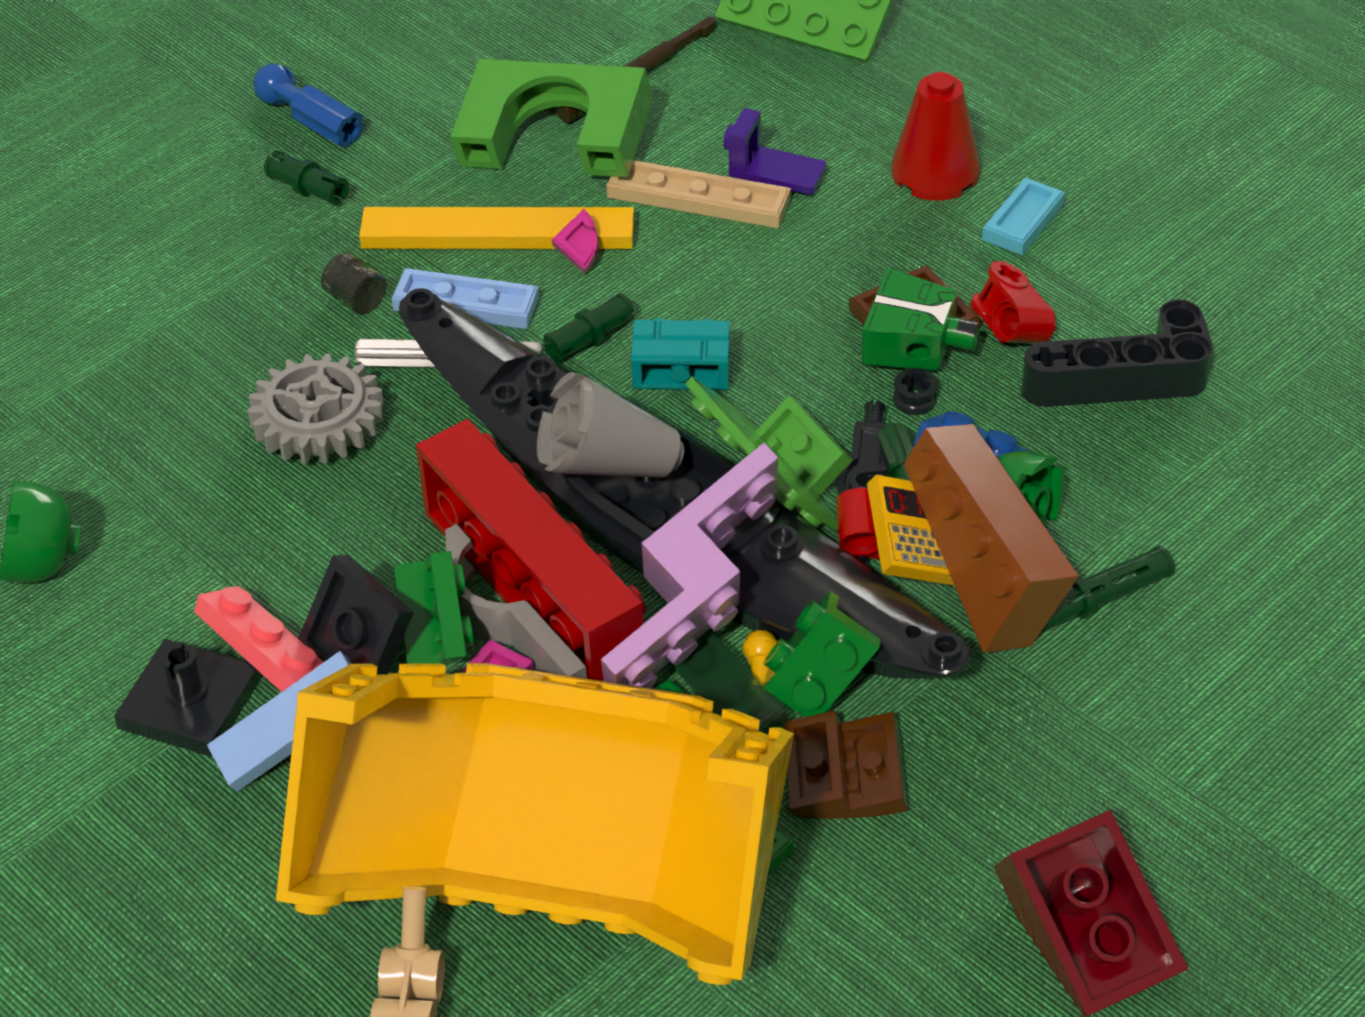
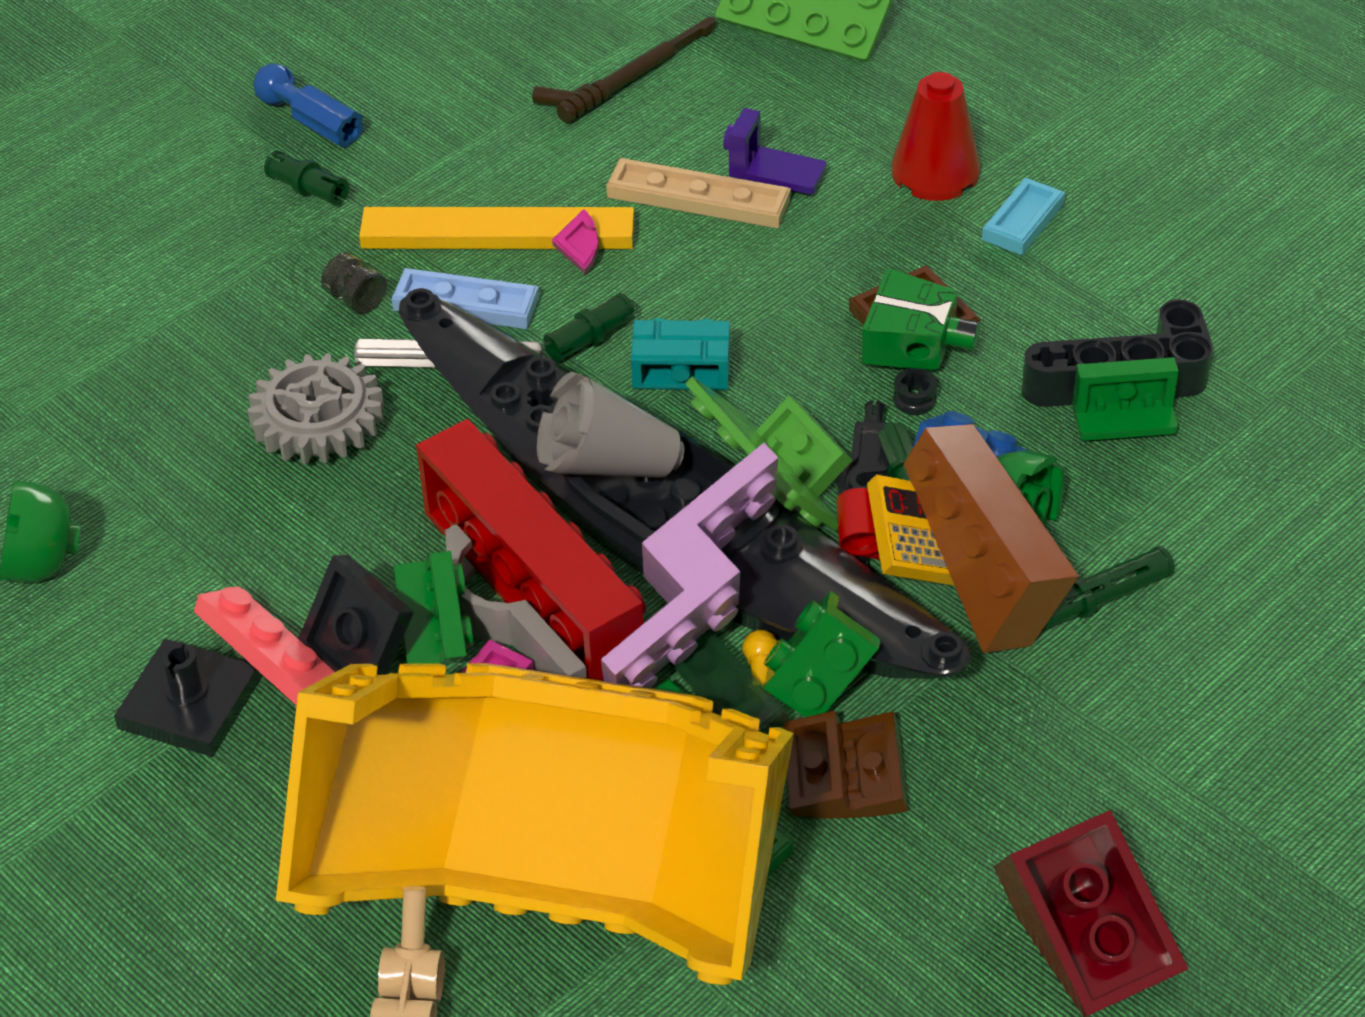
(267, 733): light blue tile -> none
(511, 91): bright green arch -> none
(1013, 306): red piece -> none
(1125, 399): none -> green bracket

